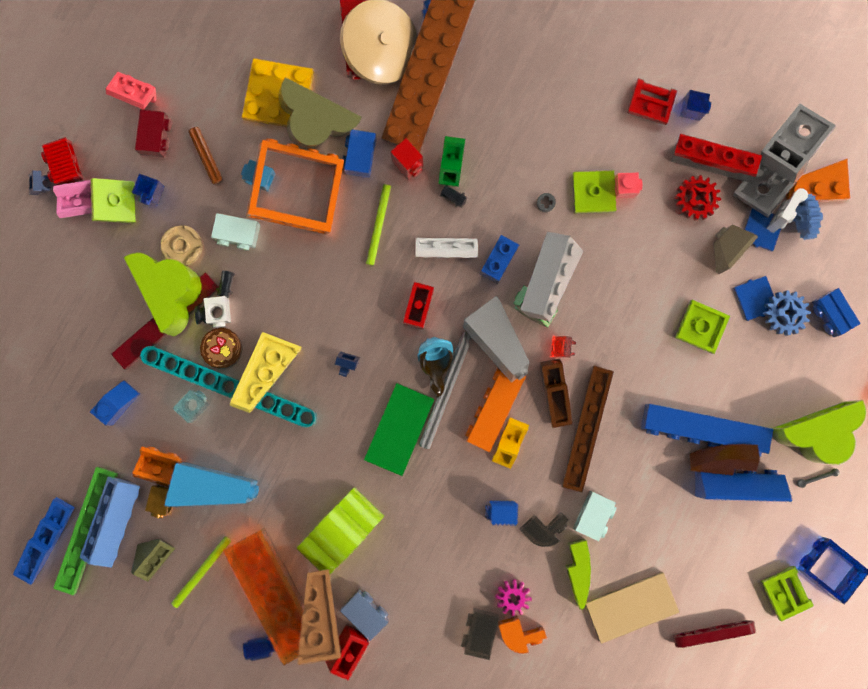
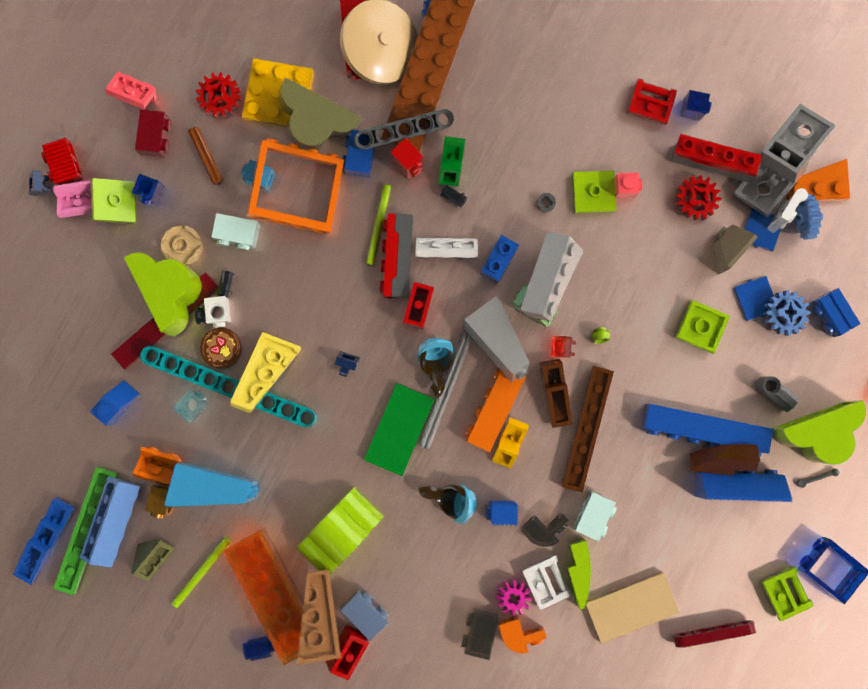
(212, 88): none -> red gear
(397, 256): none -> piece
(413, 126): none -> dark grey beam
(453, 500): none -> piece
(541, 585): none -> white plate
(600, 335): none -> lime plate
(778, 393): none -> dark grey piece

